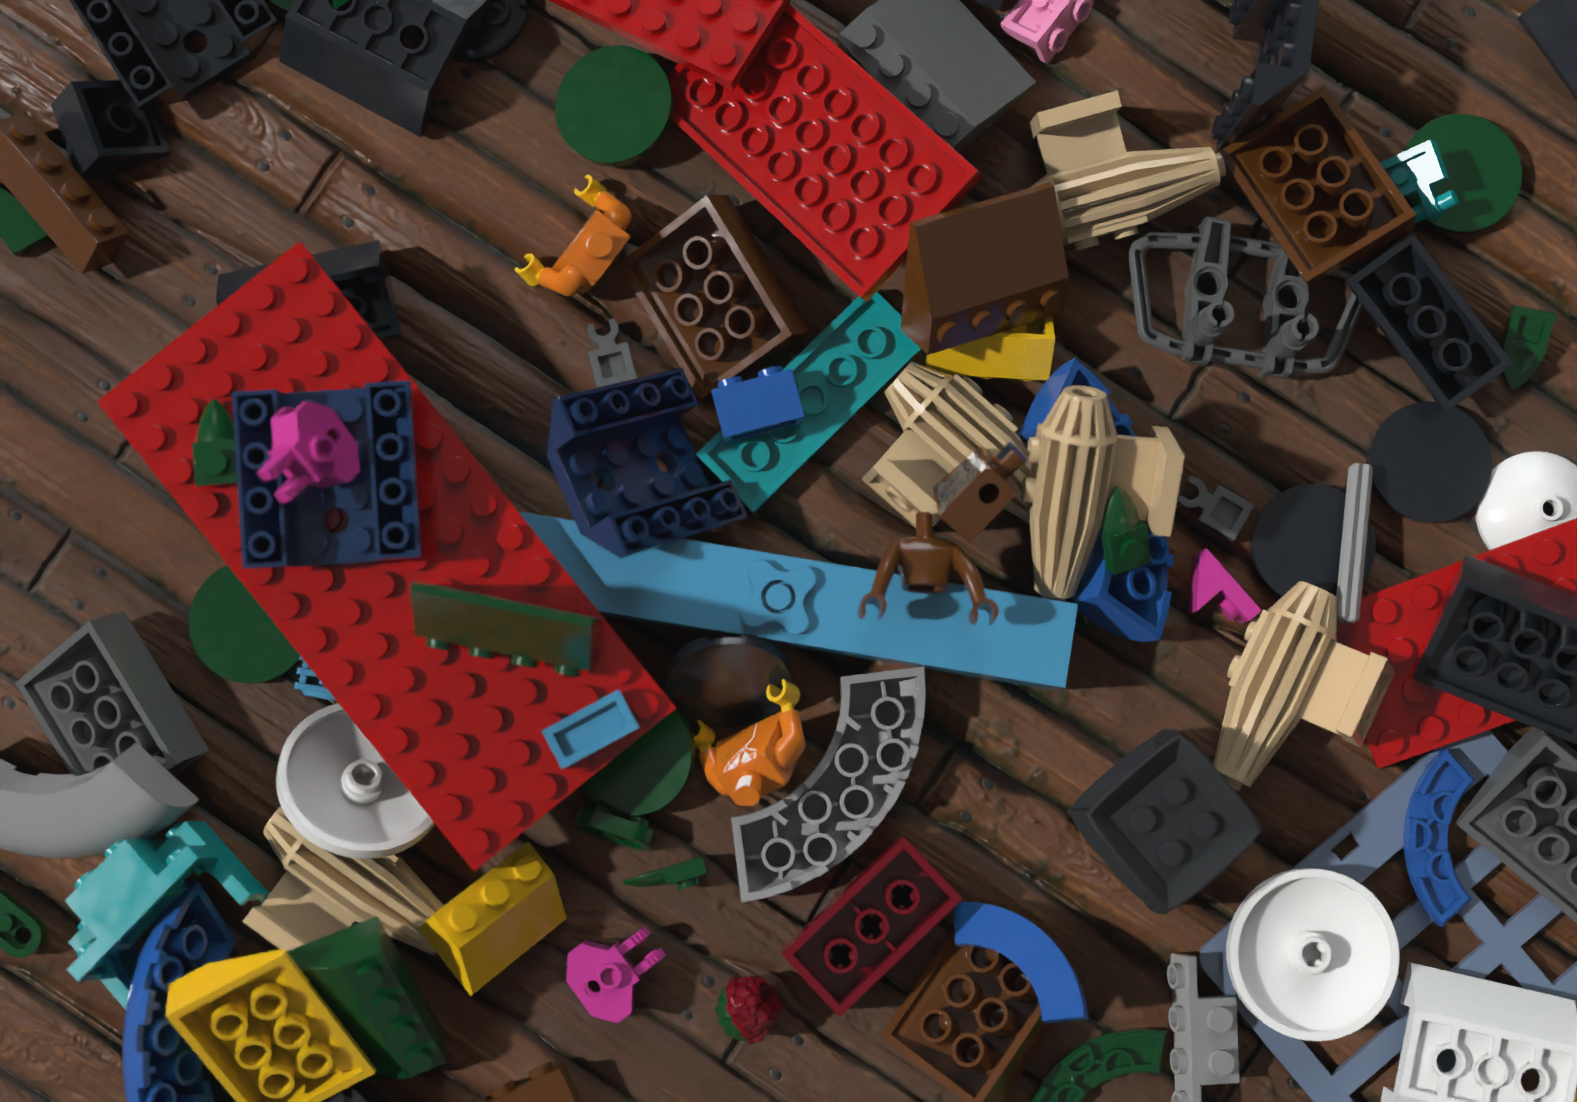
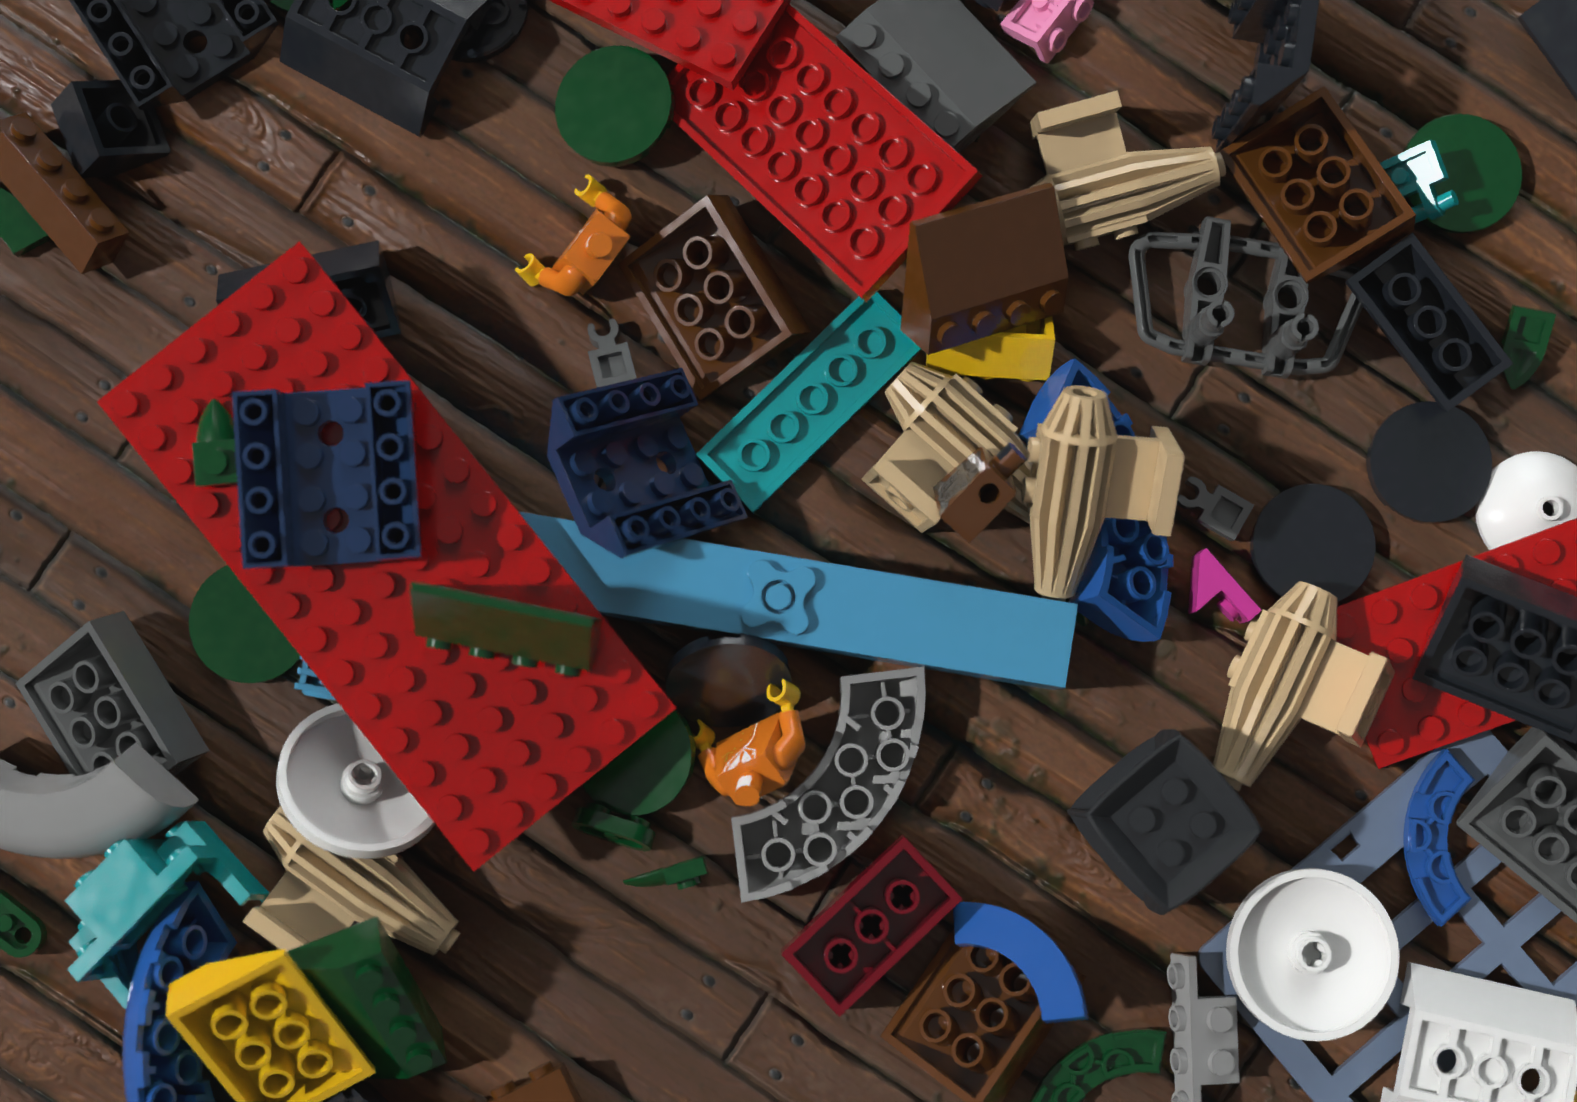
(306, 451): dark pink hinge -> none
(496, 918): yellow slope -> none
(590, 729): dark azure tile -> none
(612, 971): dark pink hinge -> none
(748, 1008): dark red piece -> none
(757, 404): blue brick -> none
(925, 569): reddish brown piece -> none
(1123, 534): dark green plate -> none
(1354, 542): light grey axle -> none

